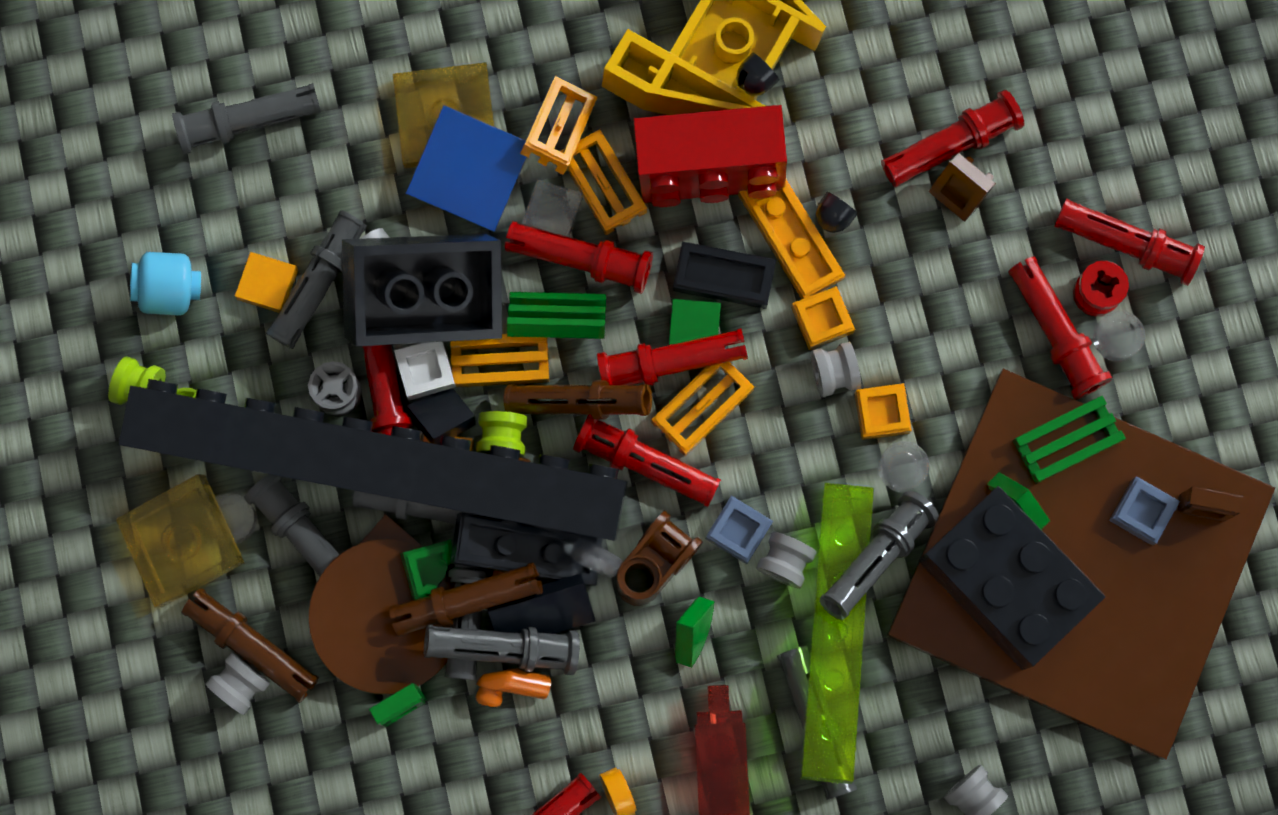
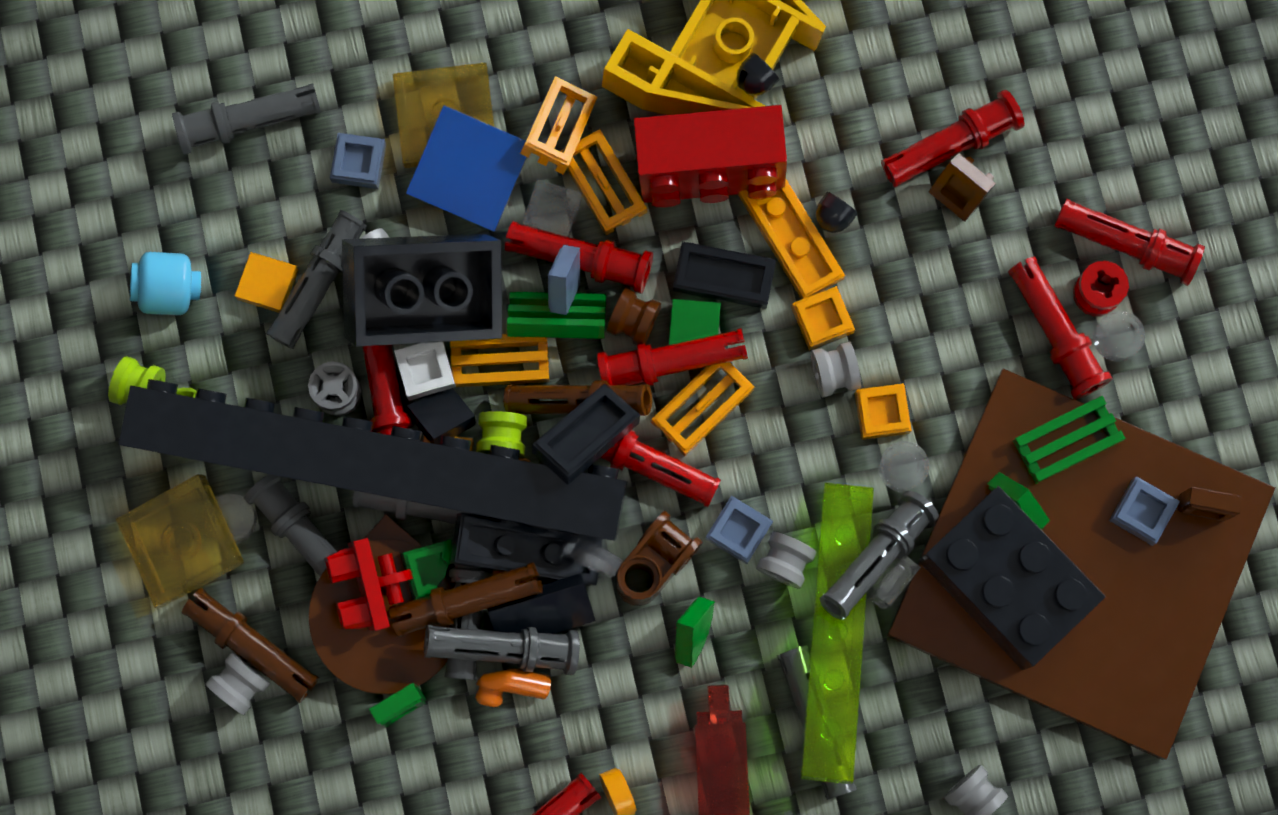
(358, 160): none -> sand blue tile
(359, 564): none -> red hips
(564, 279): none -> sand blue tile
(585, 434): none -> black tile
(633, 317): none -> reddish brown wheel
(894, 582): none -> clear tile

